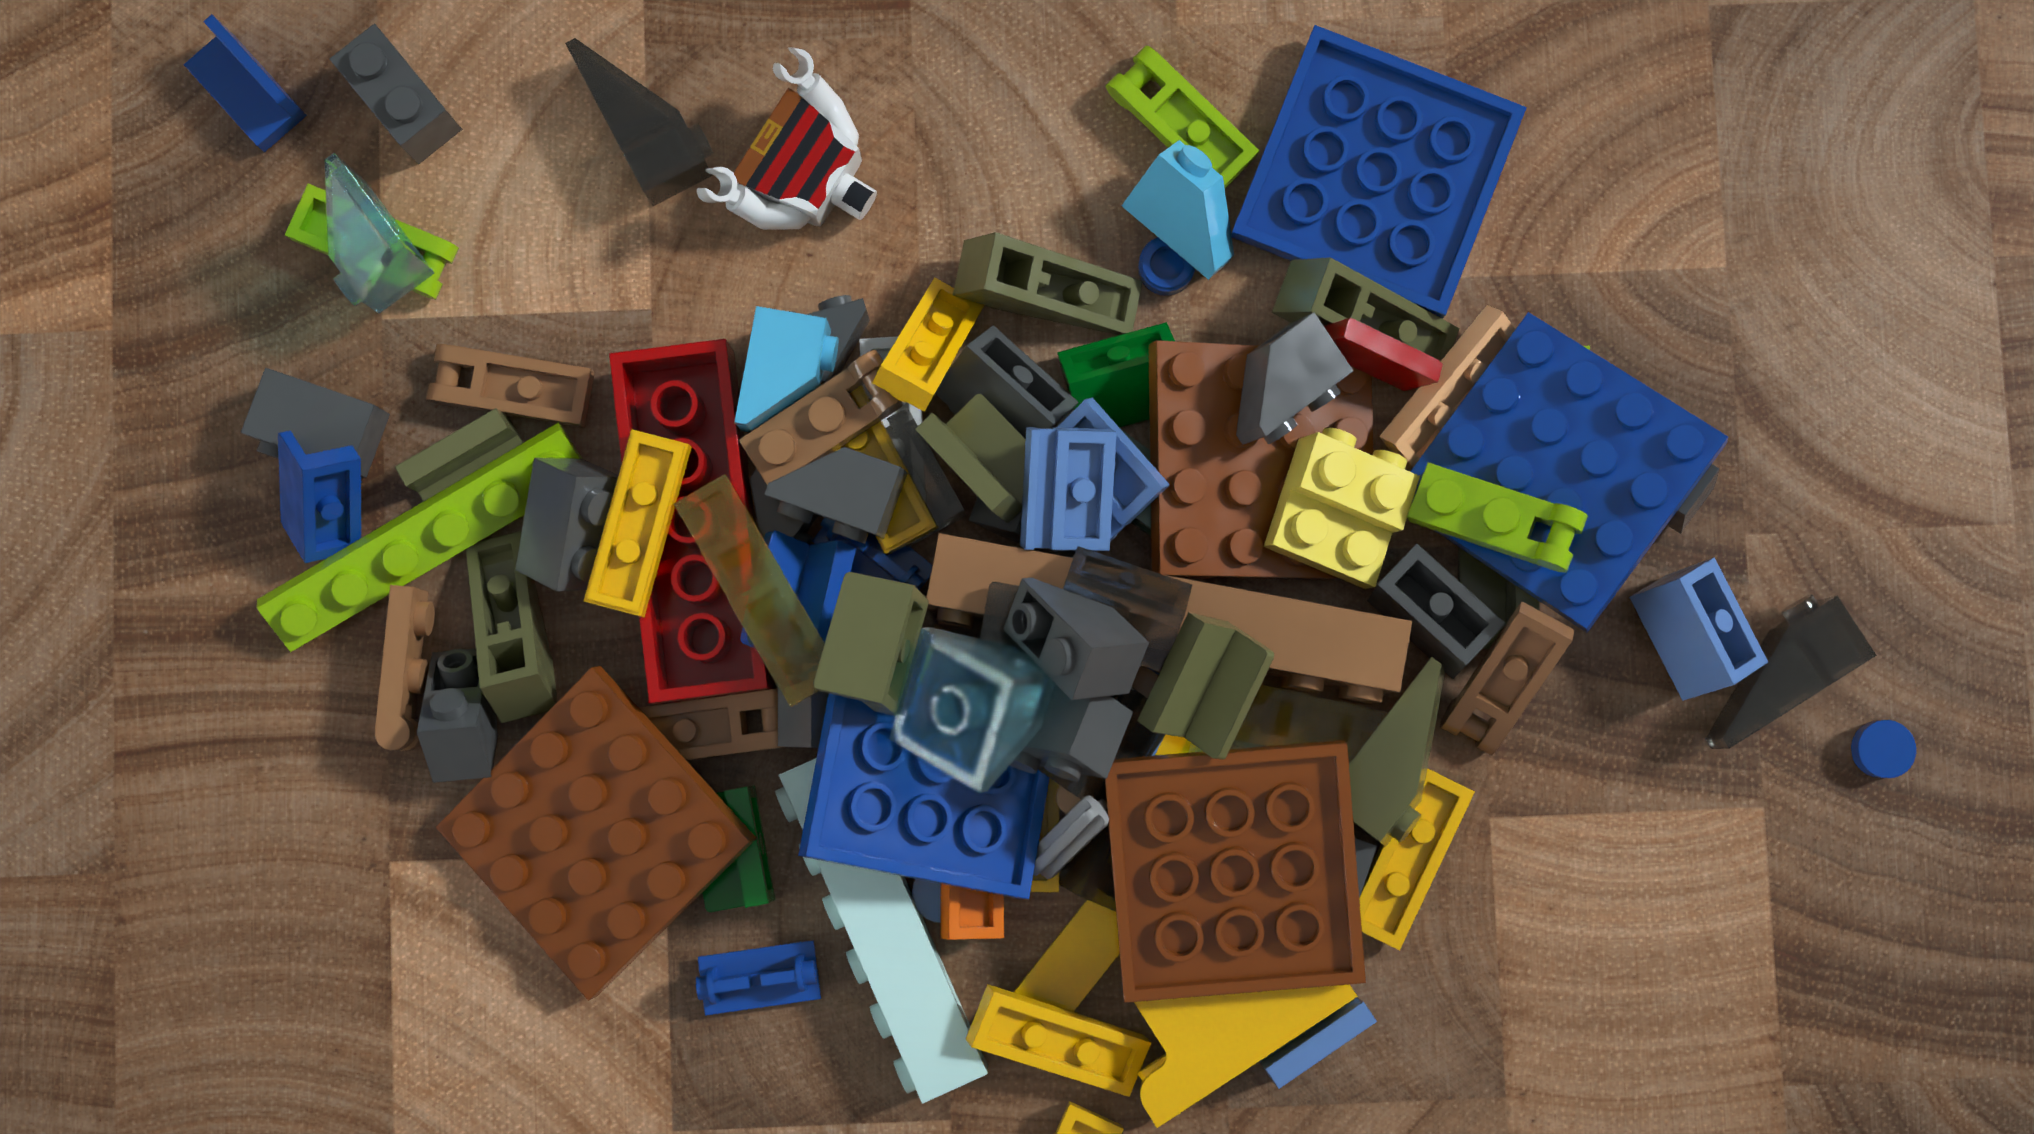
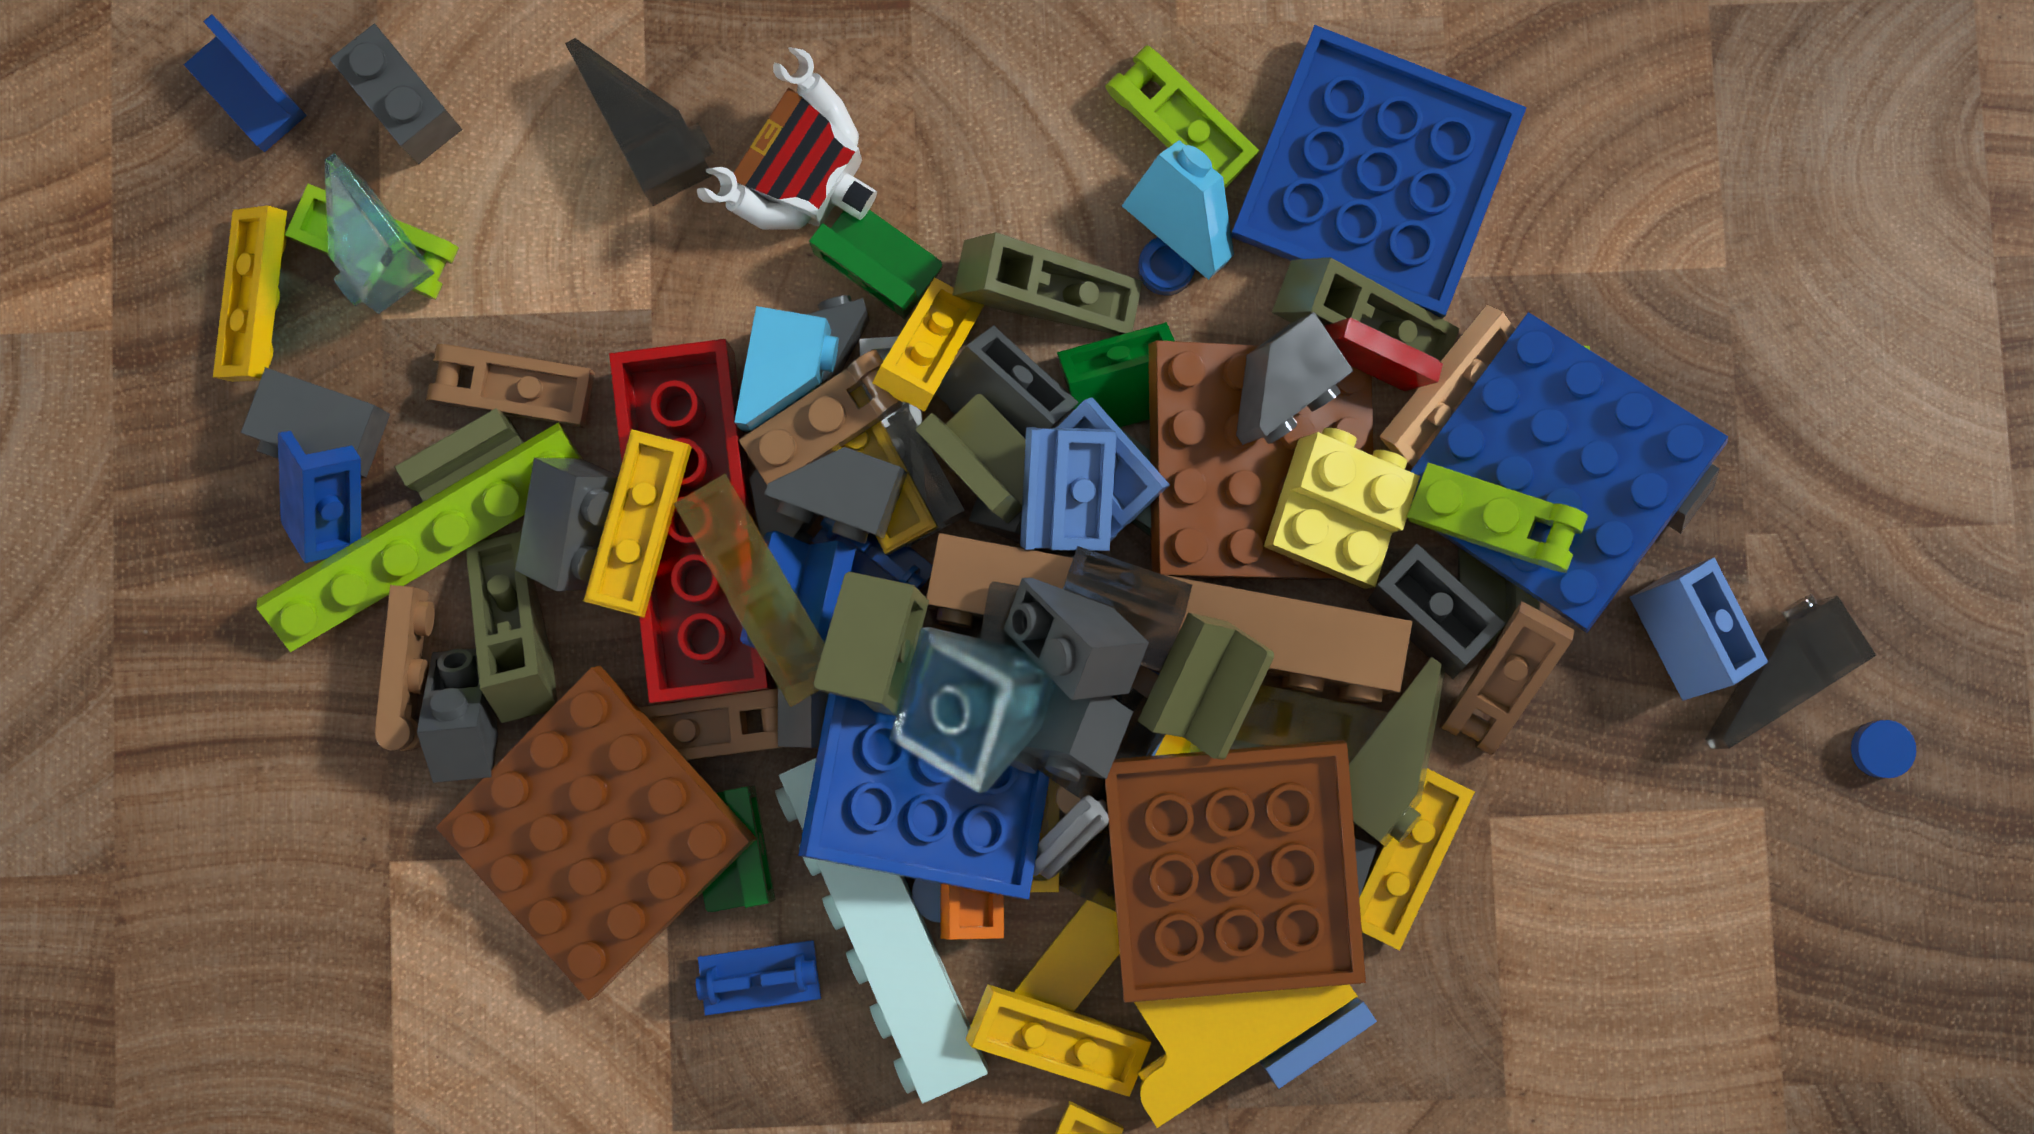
(250, 293): none -> yellow plate
(877, 259): none -> green panel

